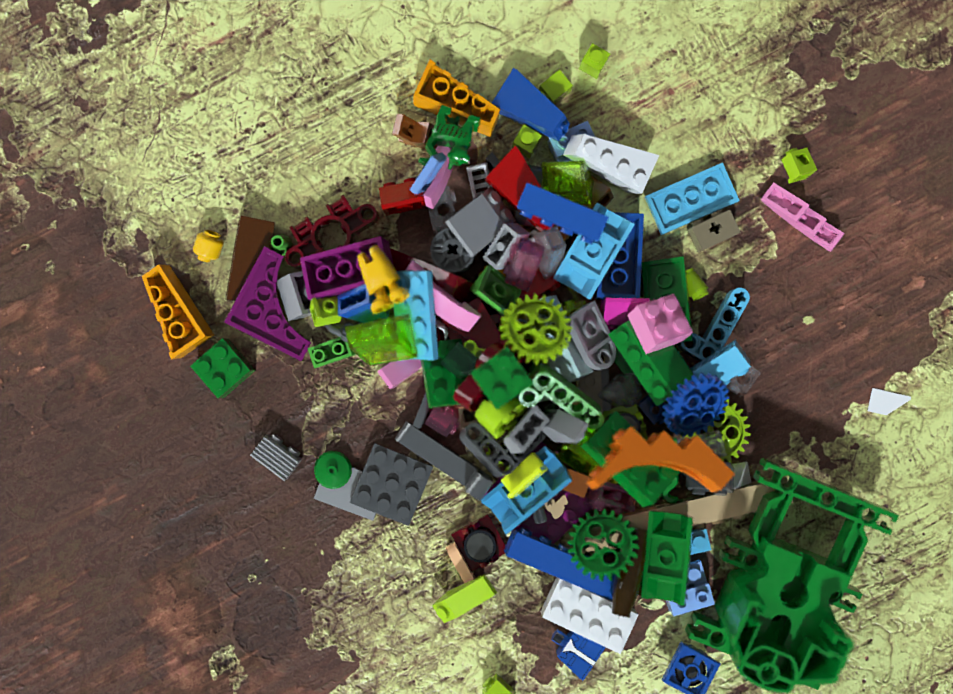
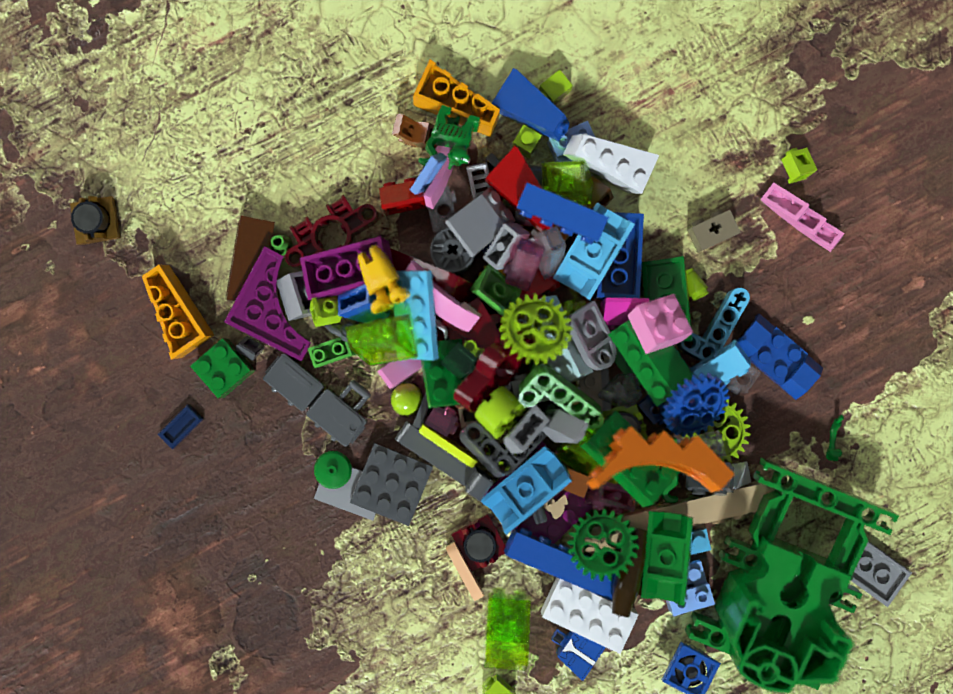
(92, 220): none -> piece
(180, 426): none -> dark blue tile
(208, 245): yellow head -> none
(249, 348): none -> dark grey tile
(277, 456): light grey brick -> none
(326, 407): none -> dark grey piece
(406, 399): none -> lime hair
(449, 445): none -> neon yellow tile
(463, 598): lime slope -> none
(501, 378): green plate -> none
(507, 634): none -> clear neon green slope
(524, 475): neon yellow panel -> none
(594, 61): lime brick -> none
(691, 198): medium azure plate -> none
(779, 357): none -> blue piece
(832, 453): none -> green piece
(879, 574): none -> light grey tile
(885, 402): white sticker -> none

